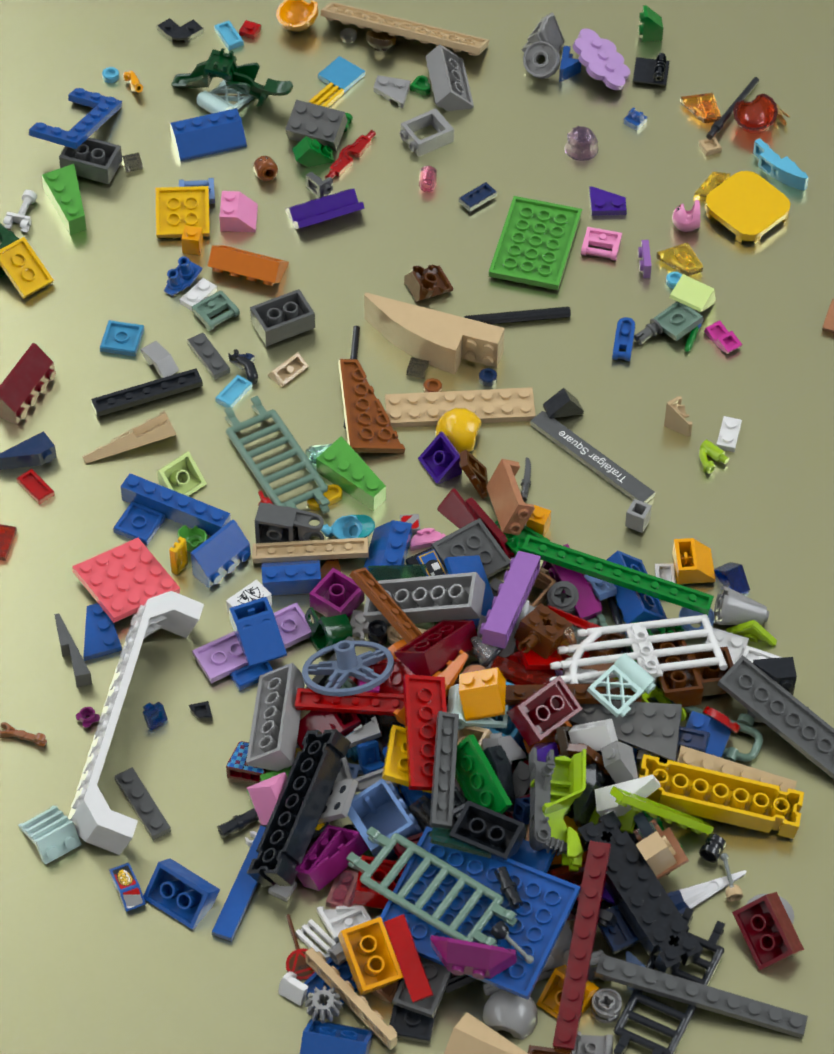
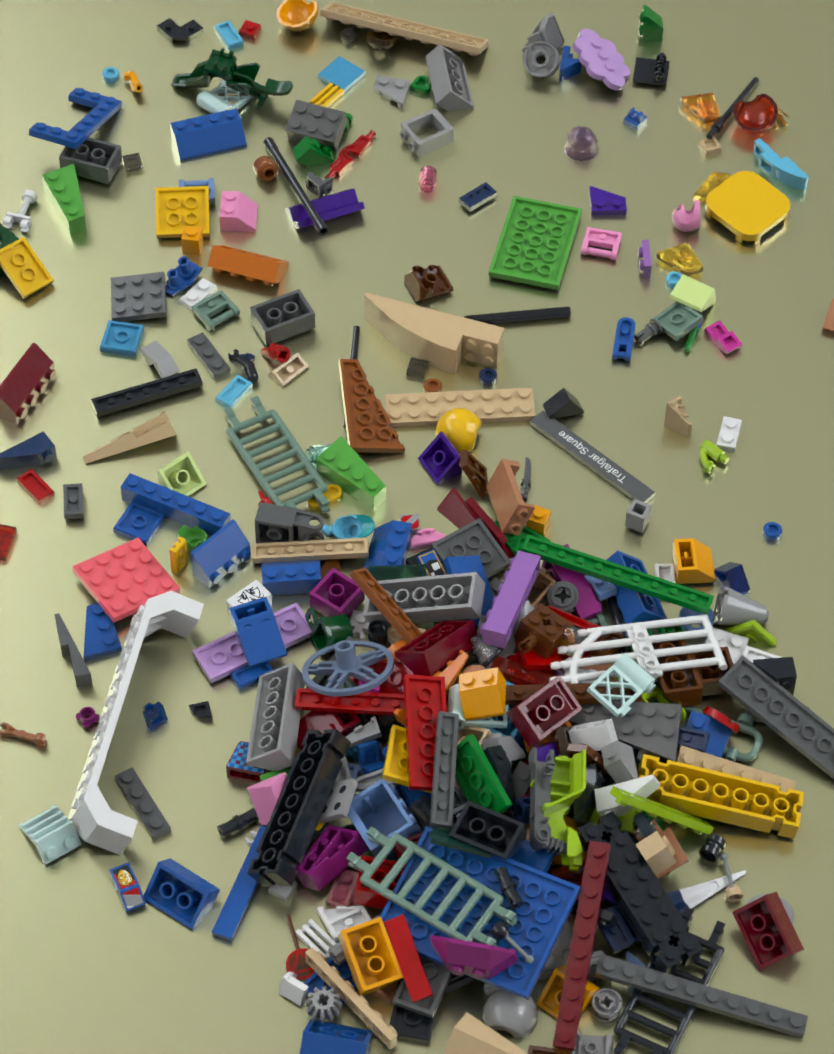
(73, 501): none -> dark grey plate
(138, 297): none -> dark grey plate
(276, 352): none -> red hinge
(318, 223): none -> black piece
(772, 531): none -> blue tile

